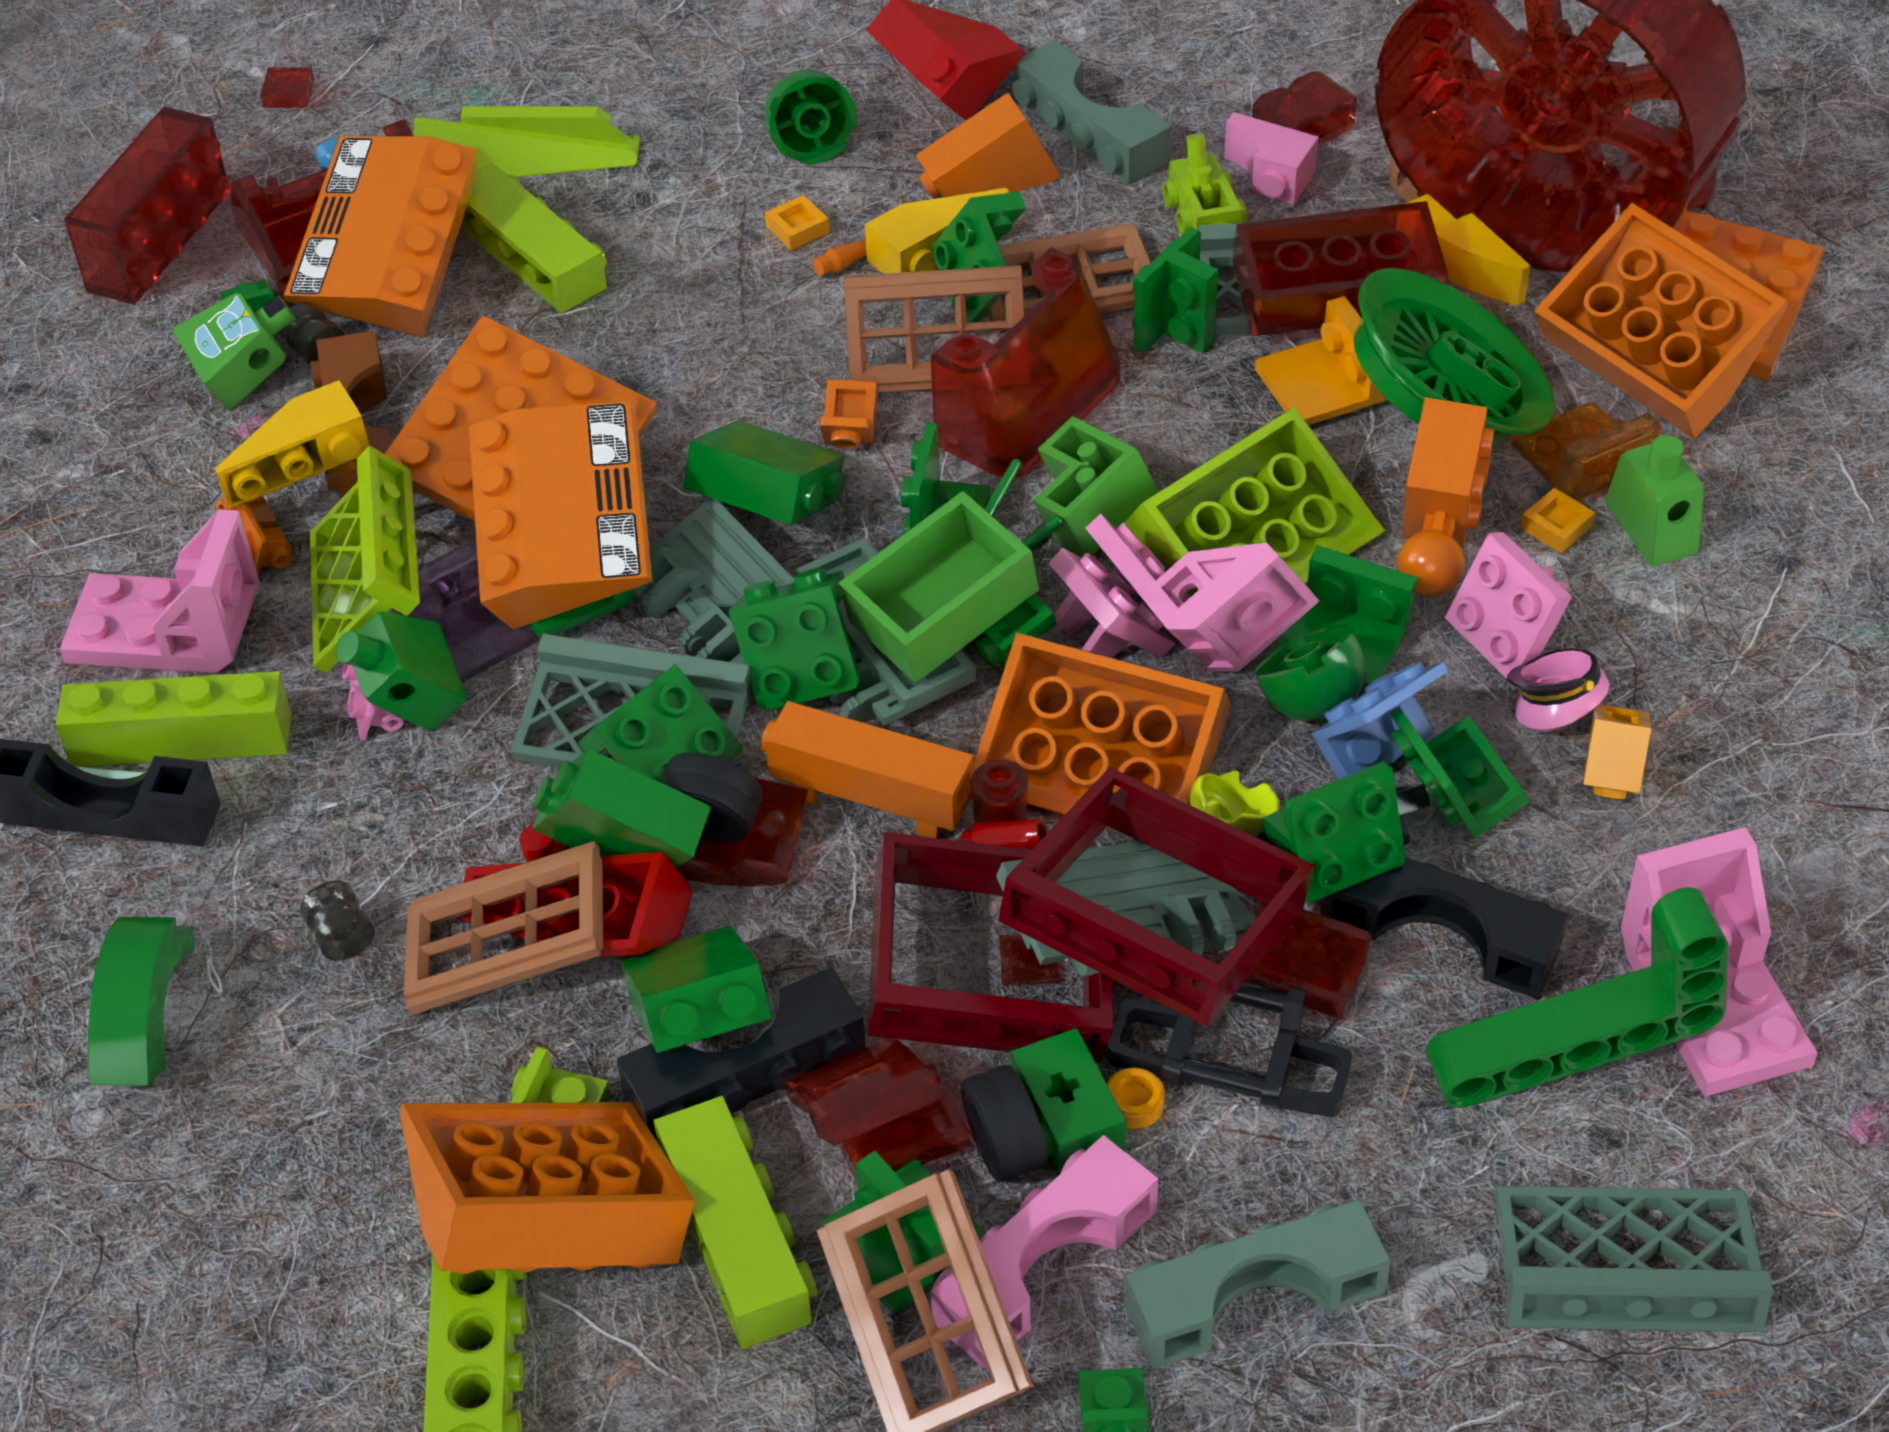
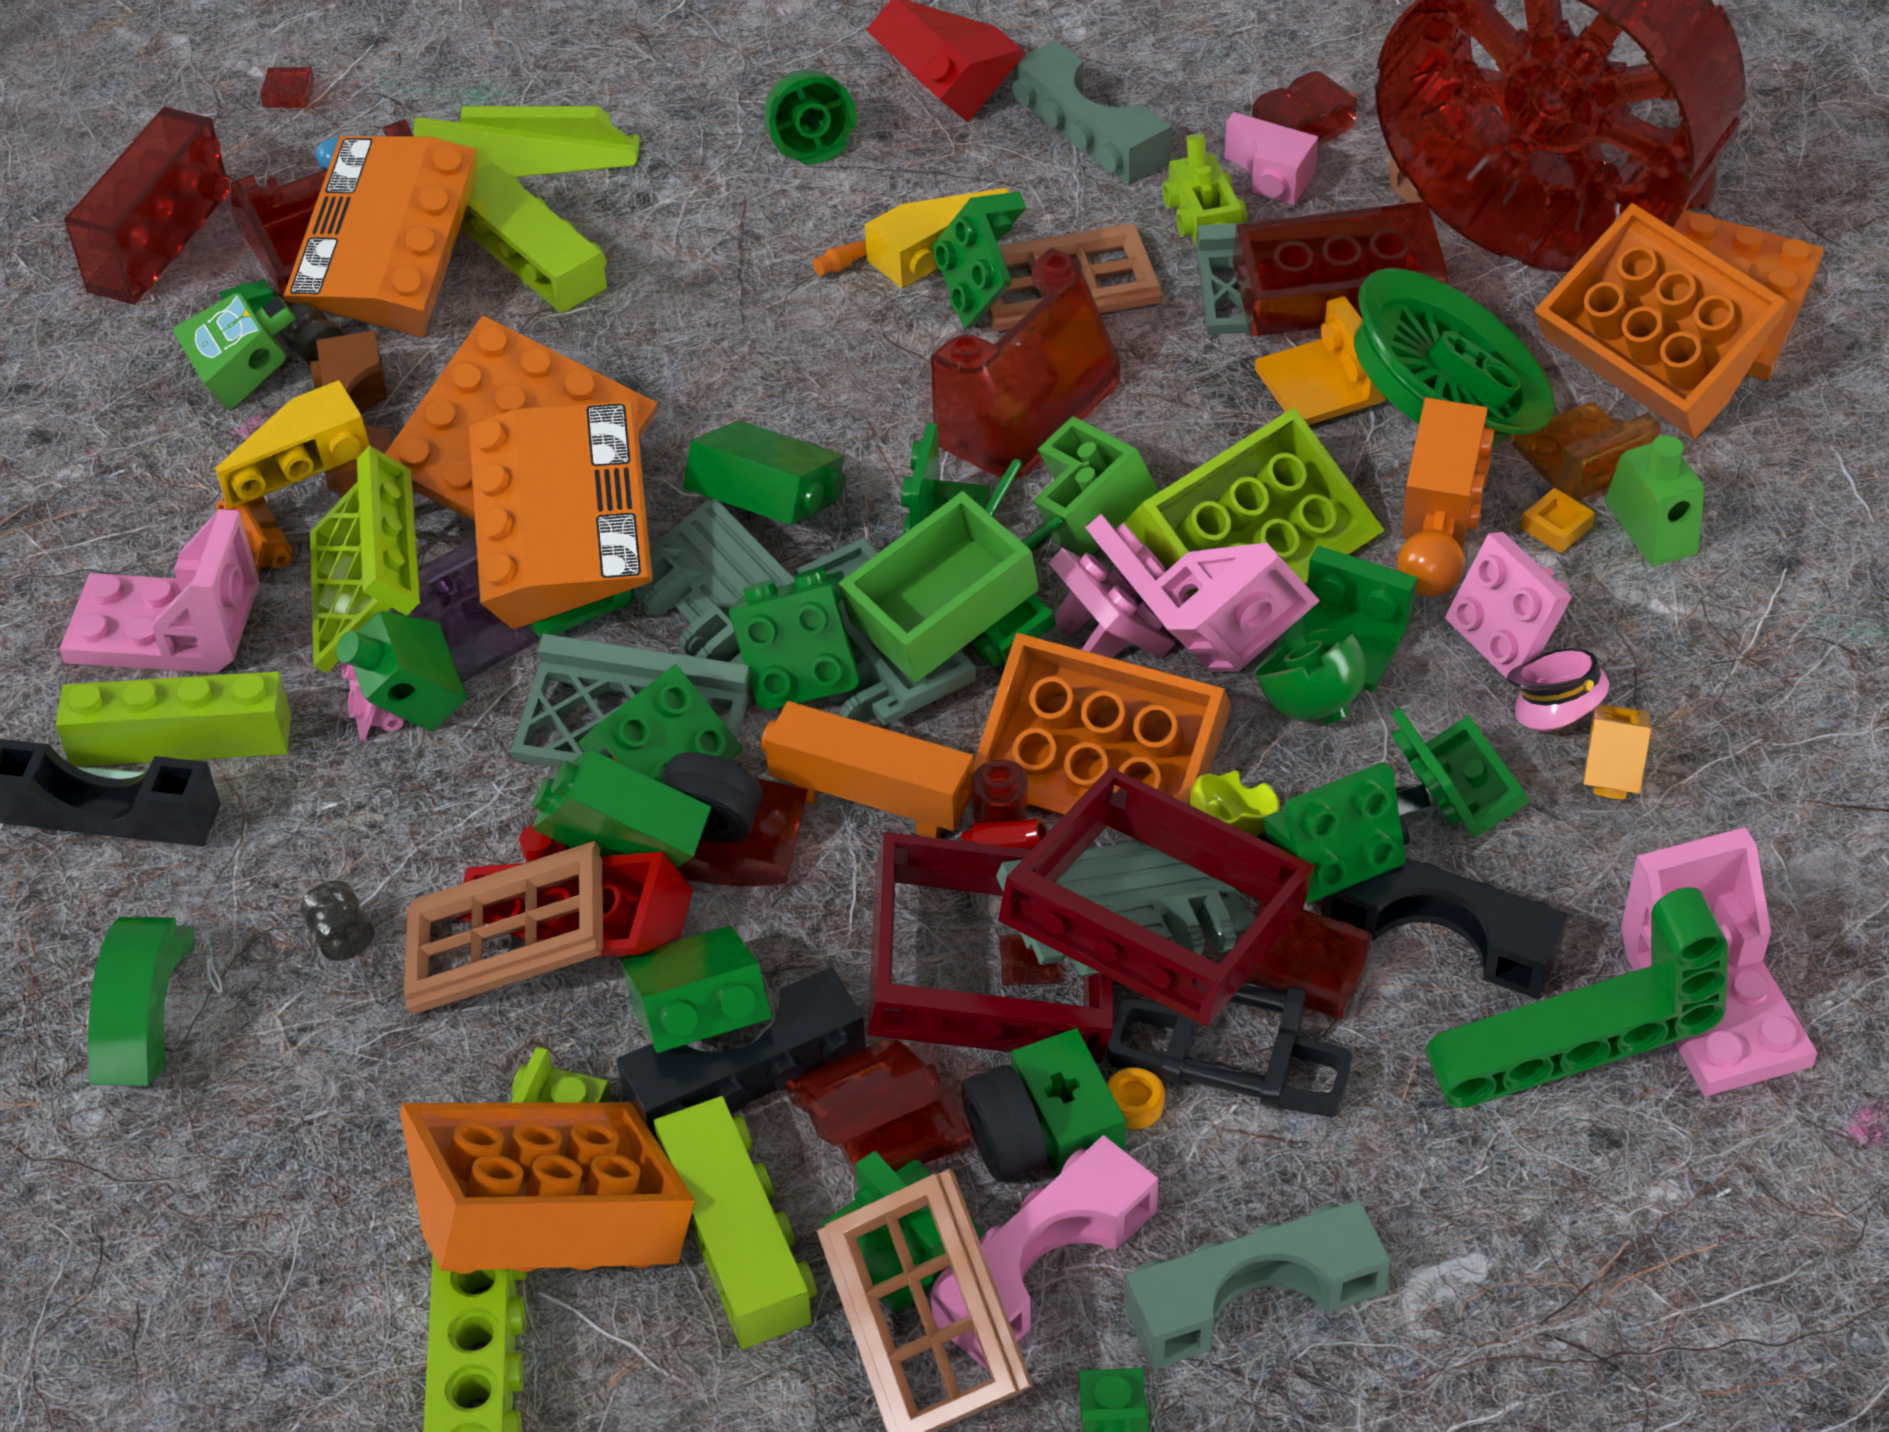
(797, 222): light orange tile -> none
(849, 413): orange bracket -> none
(916, 286): nougat piece -> none
(987, 154): orange slope -> none
(1176, 297): green bracket -> none
(1361, 728): medium blue bracket -> none
(1478, 256): yellow slope -> none
(1632, 1293): sand green fence -> none

